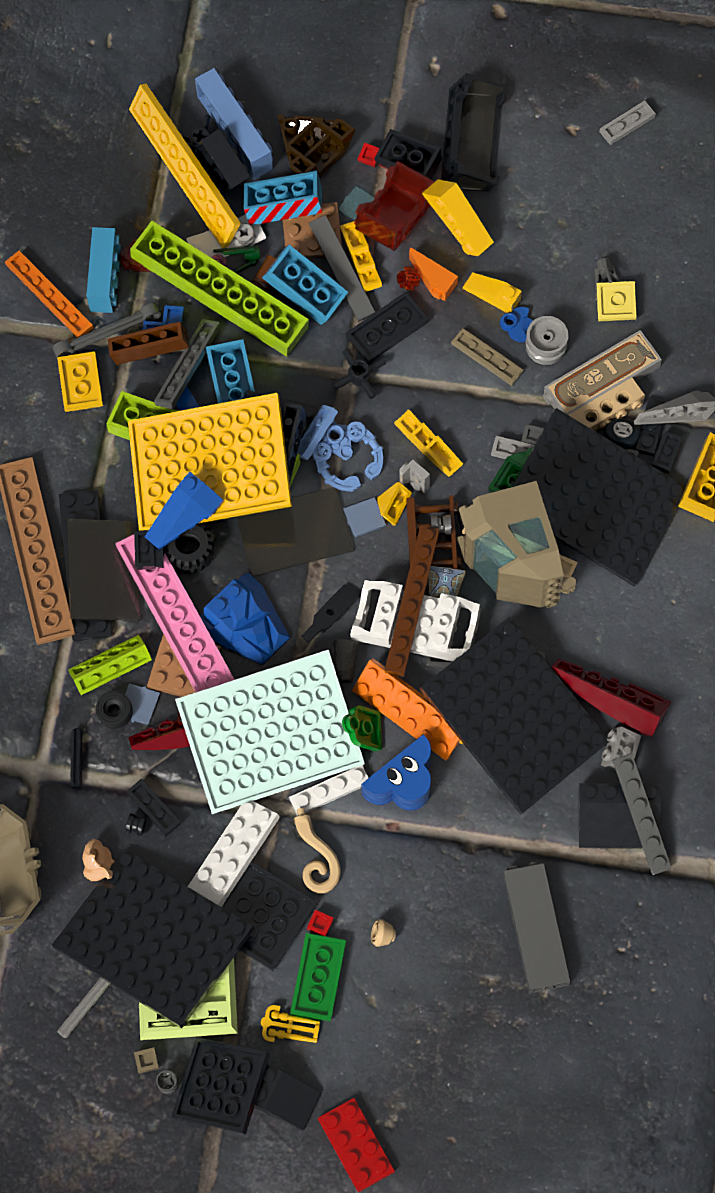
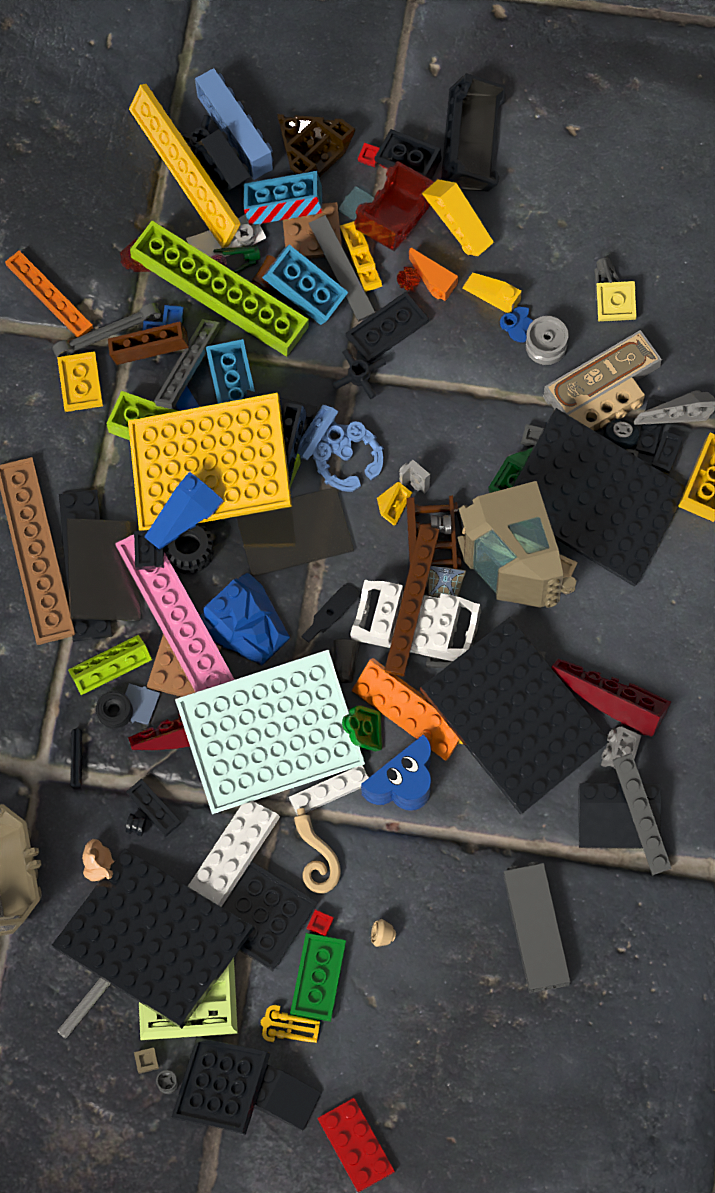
(103, 270): dark azure brick -> none
(364, 517): sand blue piece -> none
(428, 443): yellow slope -> none
(487, 356): dark tan tile -> none
(505, 447): light grey hinge -> none
(627, 122): light grey plate -> none

